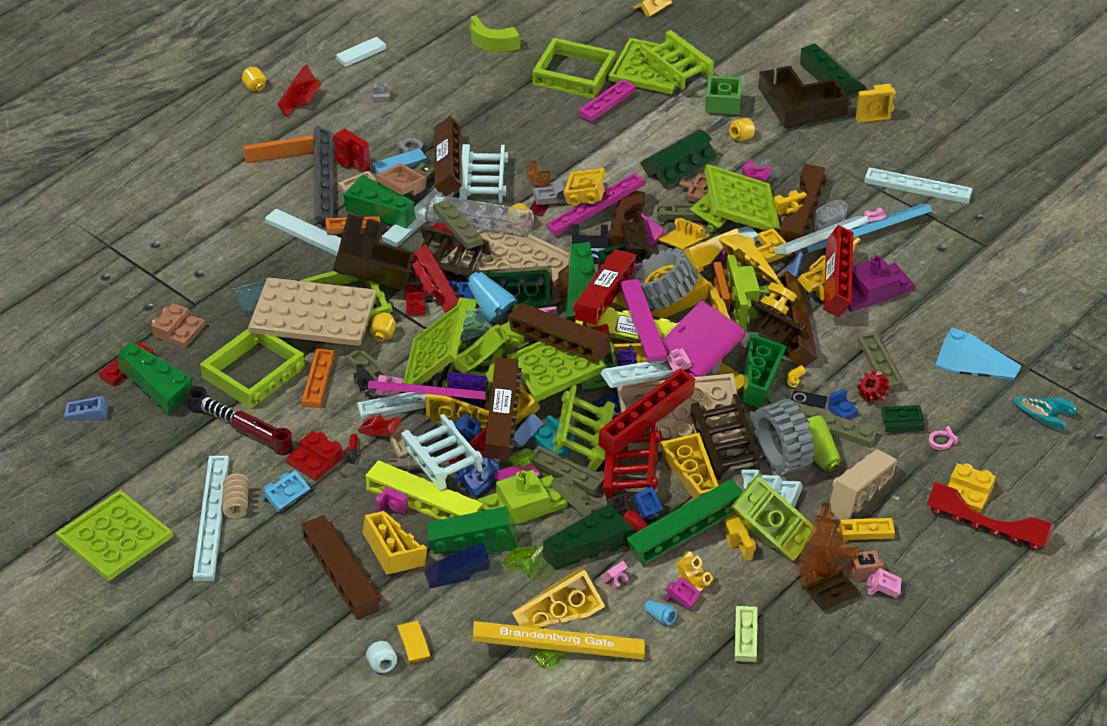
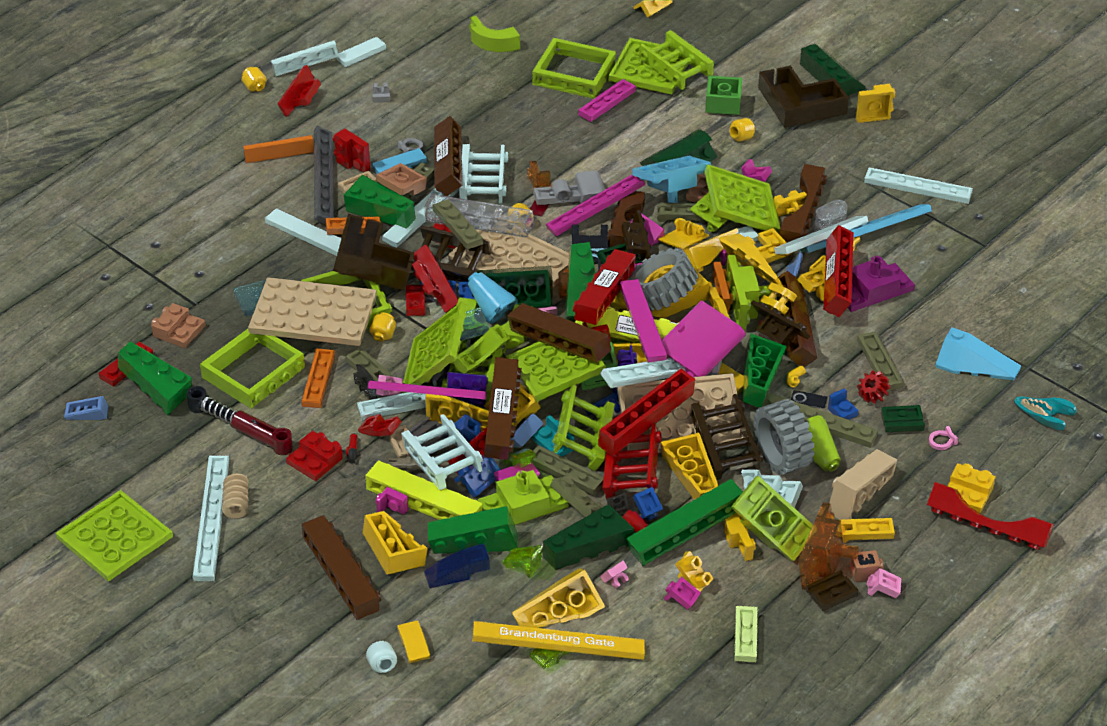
(286, 490): medium azure bracket -> none
(305, 57): none -> light aqua tile
(585, 186): yellow plate -> none
(661, 612): medium azure cone -> none
(672, 175): none -> medium azure brick
(678, 360): bright pink tile -> none
(878, 213): bright pink piece -> none

